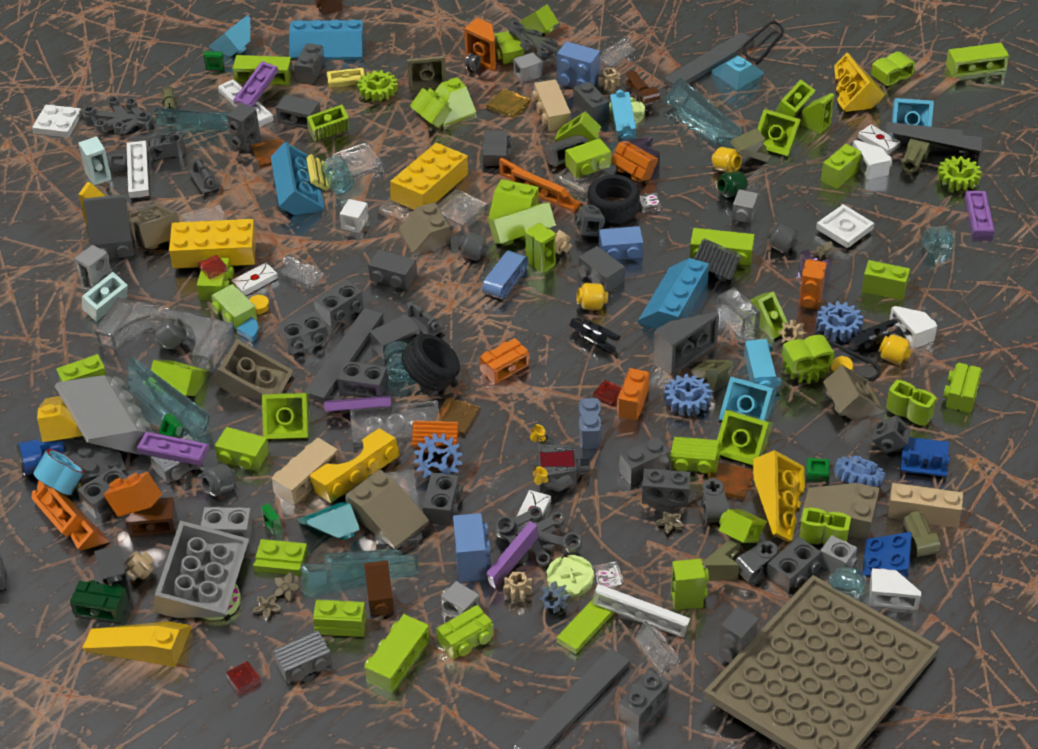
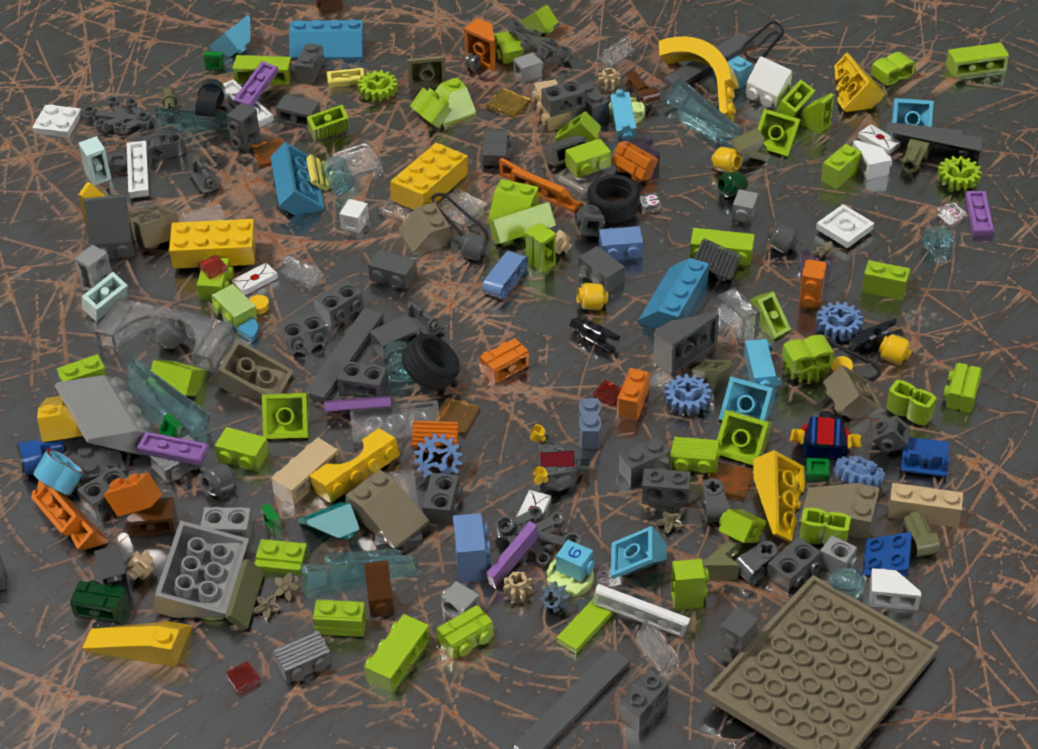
(209, 98): none -> black beam
(244, 594): none -> olive tile
(462, 210): none -> black piece
(563, 98): none -> dark grey brick
(574, 560): none -> medium azure brick
(577, 65): medium blue brick -> none
(637, 552): none -> medium azure slope
(694, 49): none -> yellow arch
(768, 83): none -> white slope
(786, 331): tan gear -> none
(825, 437): none -> torso
(915, 325): white slope -> none
(951, 213): none -> clear tile

